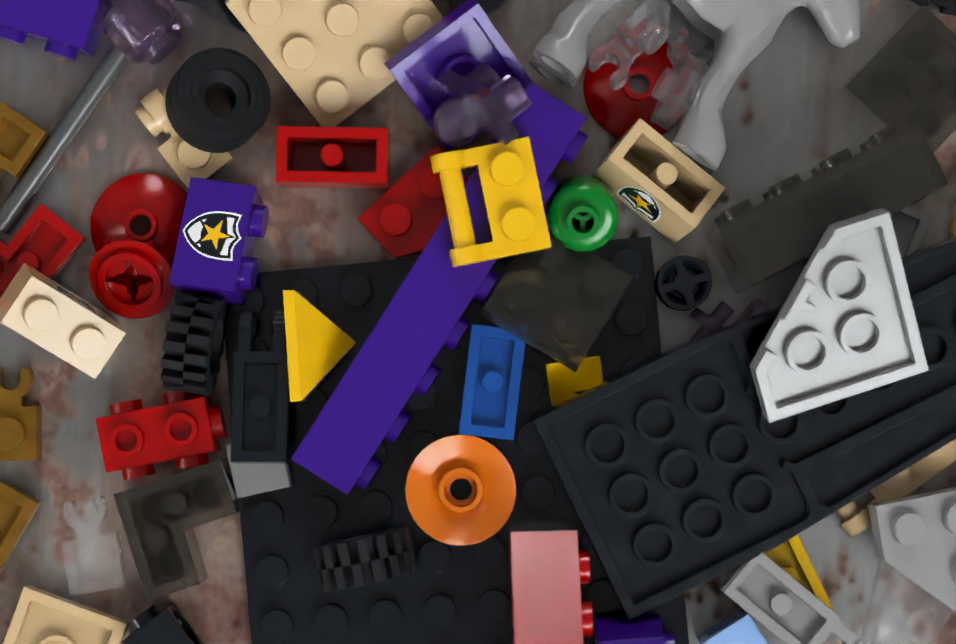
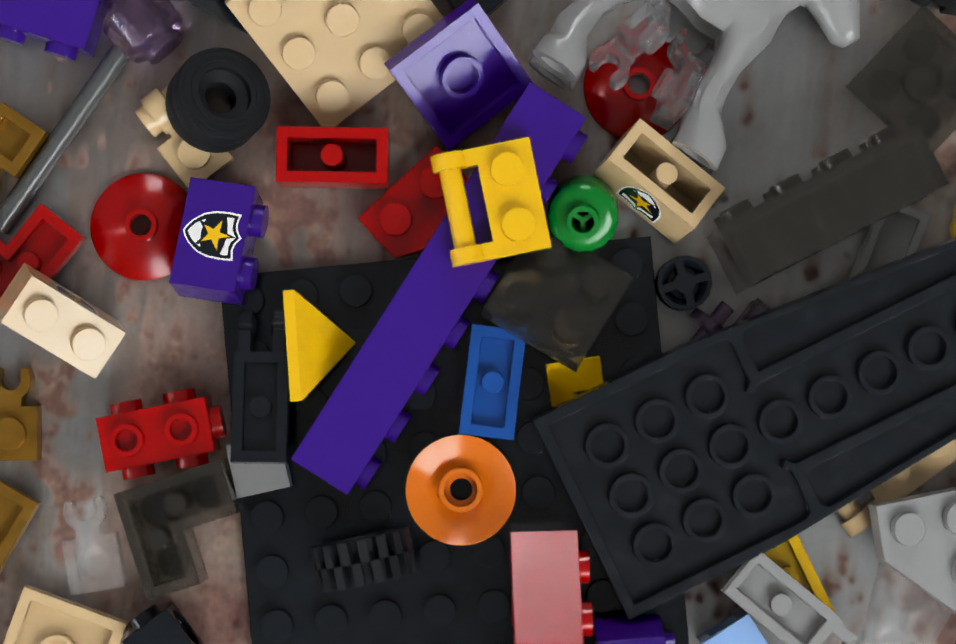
(117, 291): red gear -> none
(194, 343): black tyre -> none
(479, 104): clear purple hips -> none
(842, 324): plate -> none

